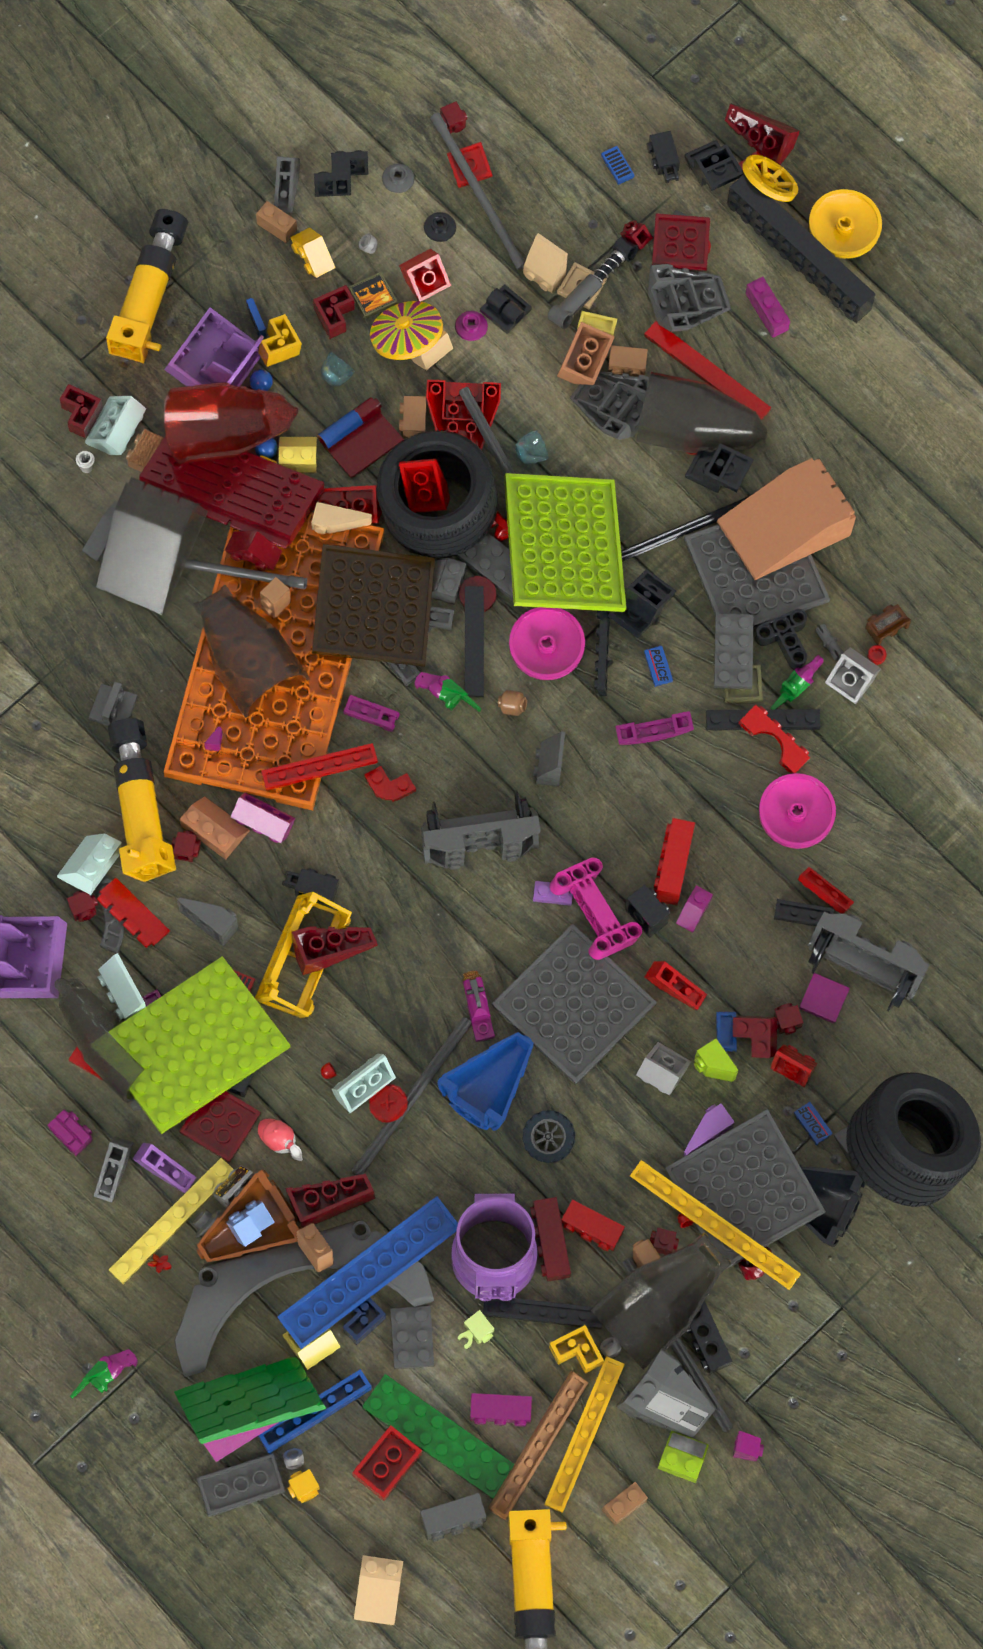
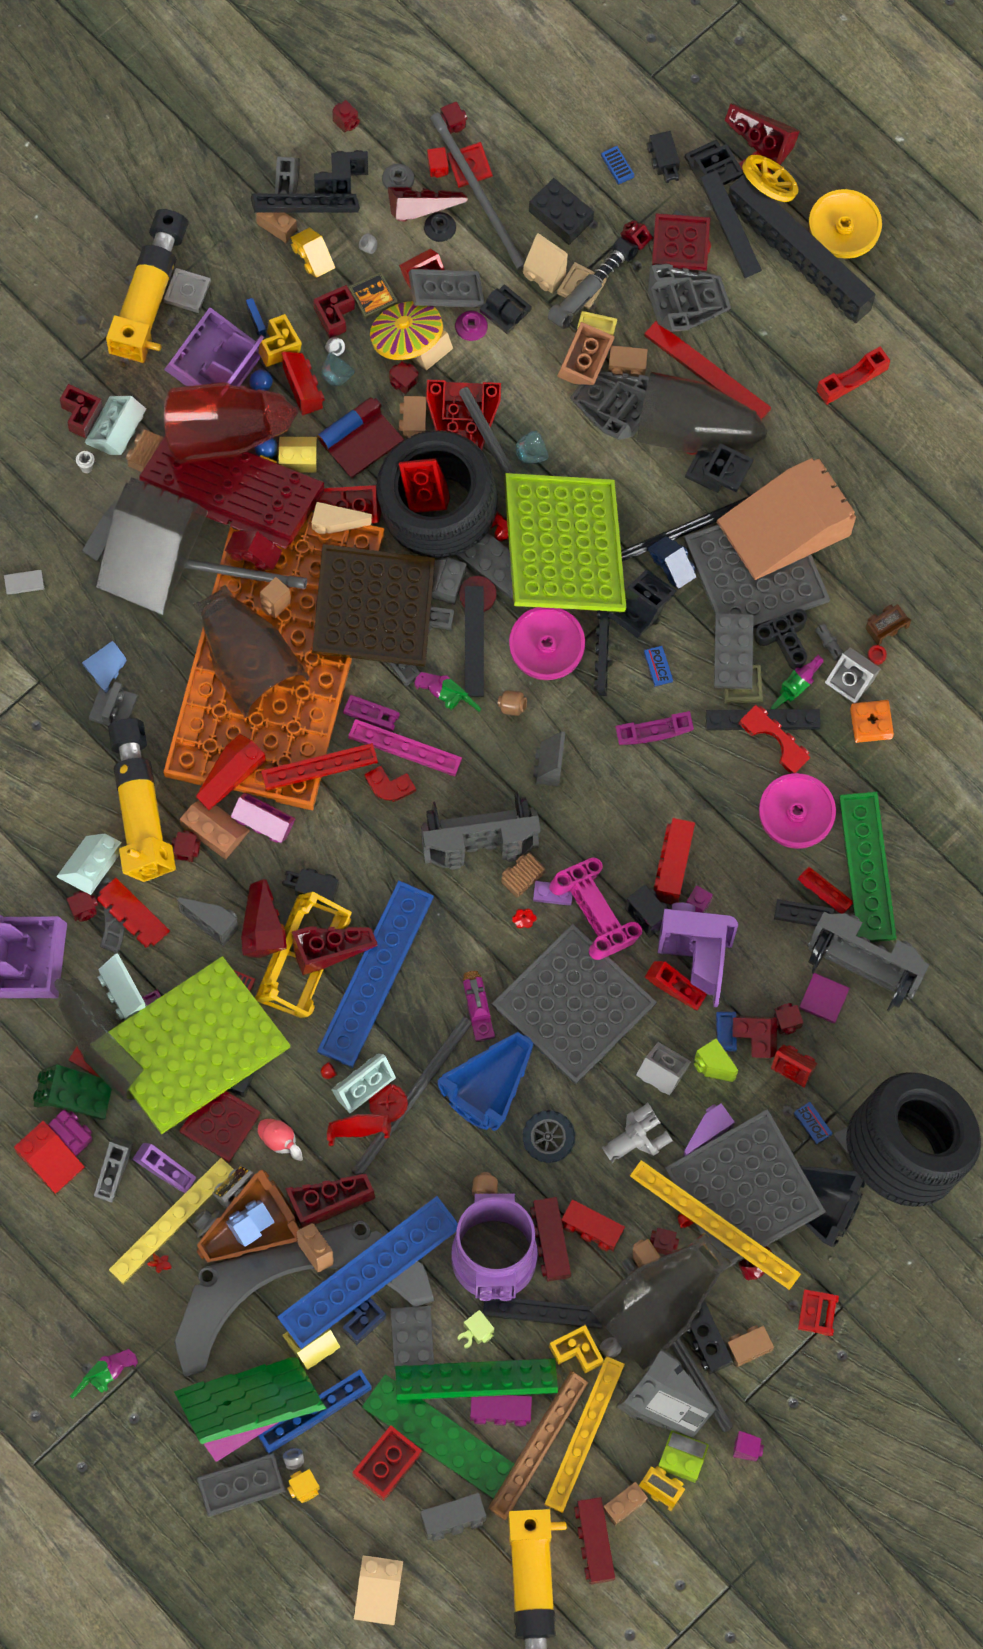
(24, 582): none -> light grey tile
(48, 1157): none -> red slope
(72, 1091): none -> dark green bracket
(105, 665): none -> medium blue slope
(187, 290): none -> light grey plate
(214, 741): magenta slope -> none
(233, 766): none -> red wedge
(261, 927): none -> dark red wedge
(302, 382): none -> red slope
(304, 203): none -> black plate
(335, 345): none -> tile
(345, 116): none -> dark red brick
(359, 1126): none -> red piece
(375, 974): none -> blue plate
(403, 376): none -> dark red brick
(405, 747): none -> dark pink plate
(413, 204): none -> wedge
(437, 162): none -> red brick
(446, 288): none -> dark grey plate
(476, 1379): none -> green plate
(484, 1184): none -> medium nougat head
(522, 874): none -> medium nougat brick
(524, 918): none -> red plant
(561, 211): none -> black brick
(595, 1540): none -> dark red brick
(635, 1135): none -> light grey wheel
(661, 1487): none -> yellow window
(673, 560): none -> brick
(700, 937): none -> medium lavender plate
(730, 224): none -> black tile
(750, 1345): none -> medium nougat brick
(767, 307): magenta brick -> none
(811, 1312): none -> red plate
(864, 729): none -> orange brick
(867, 368): none -> red arch
(867, 865): none -> green plate

